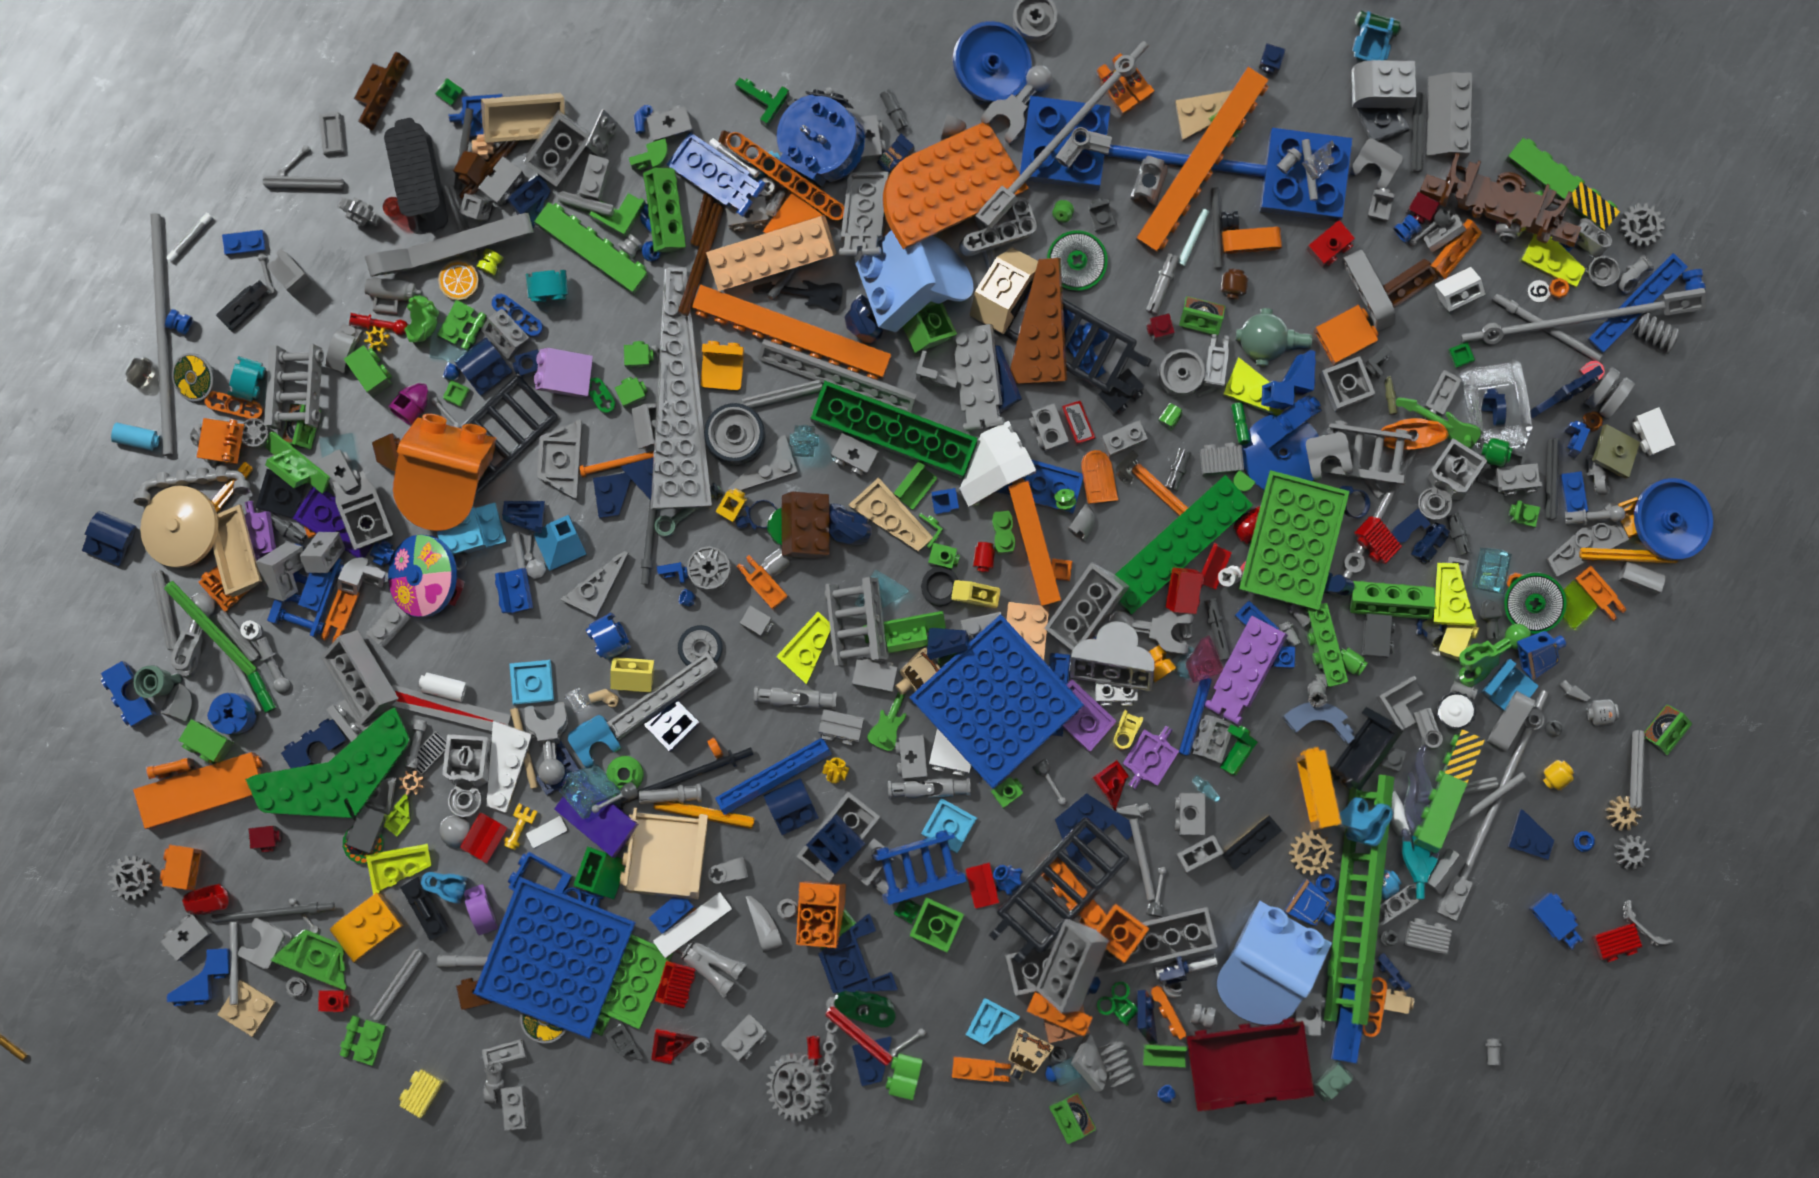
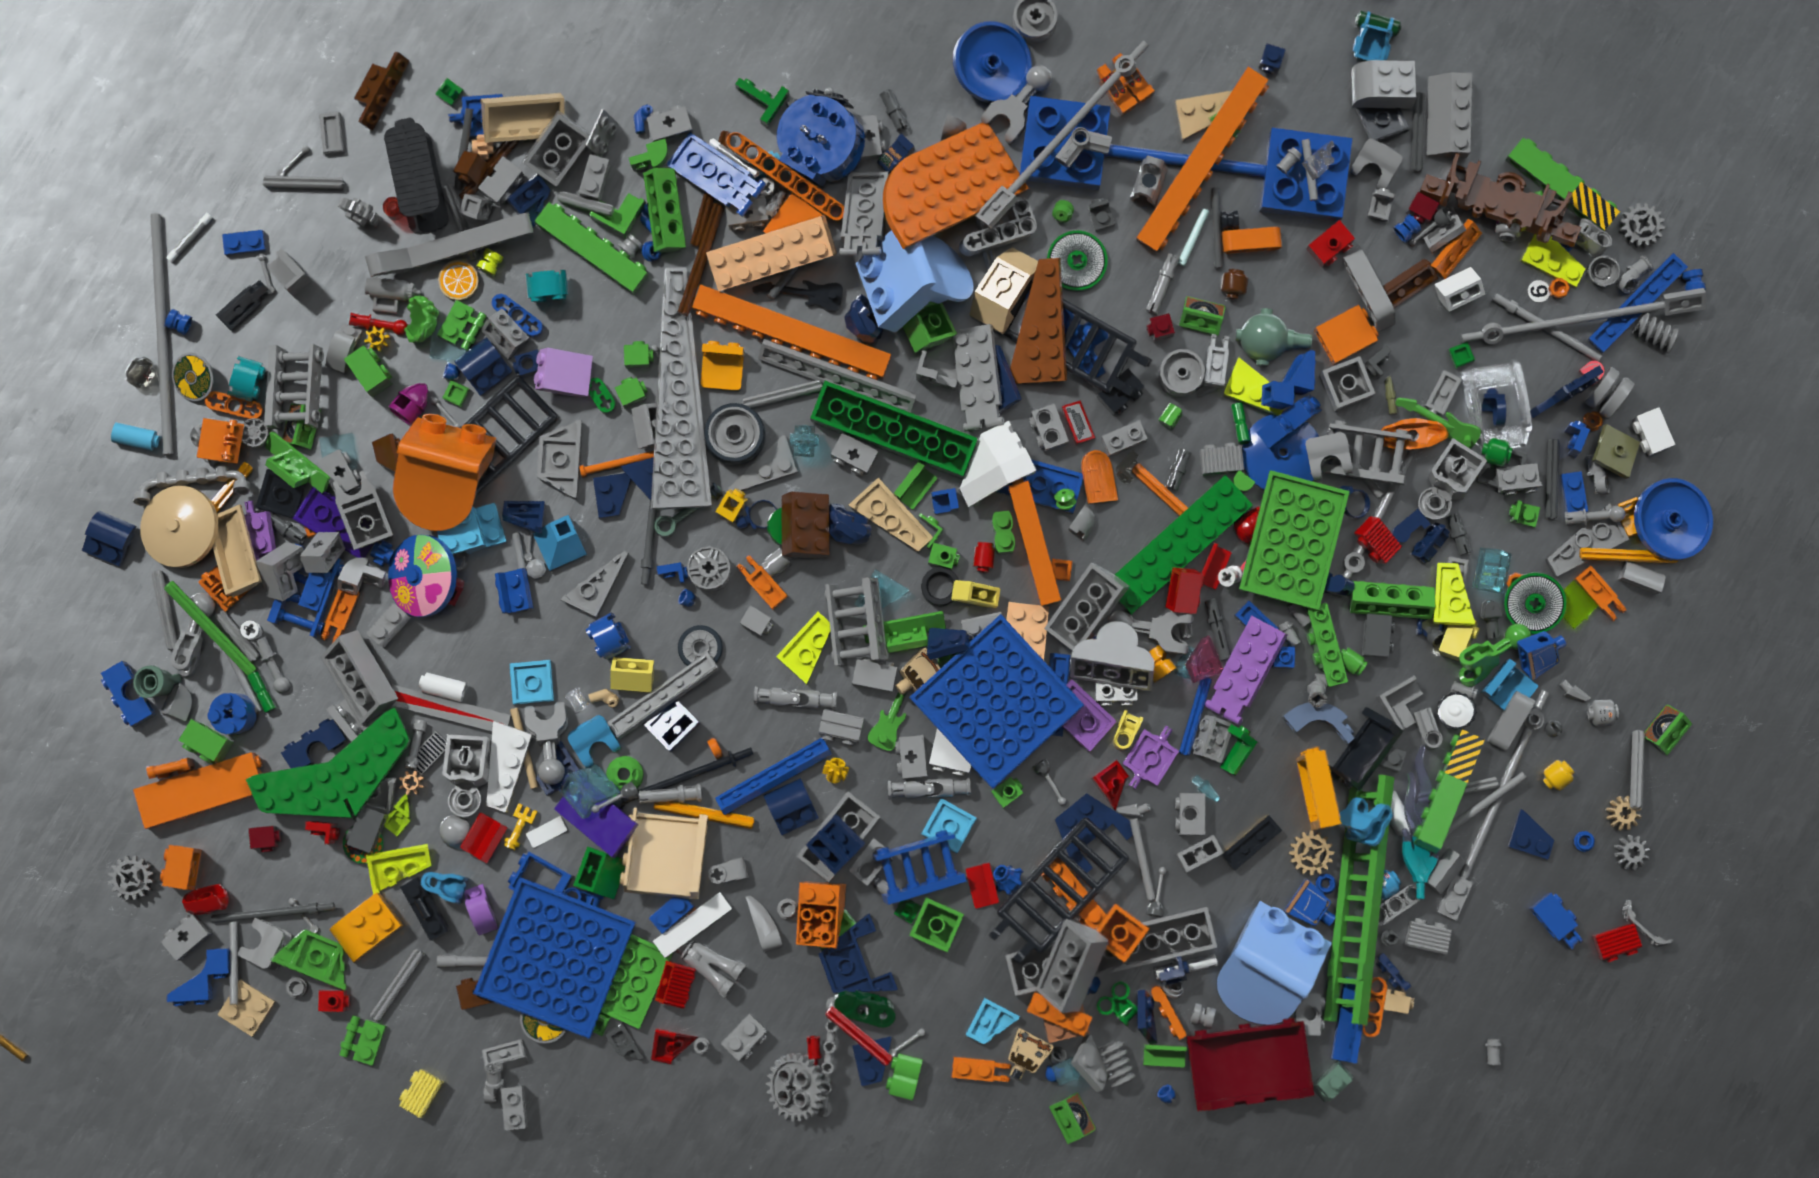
(328, 829): none -> red bracket

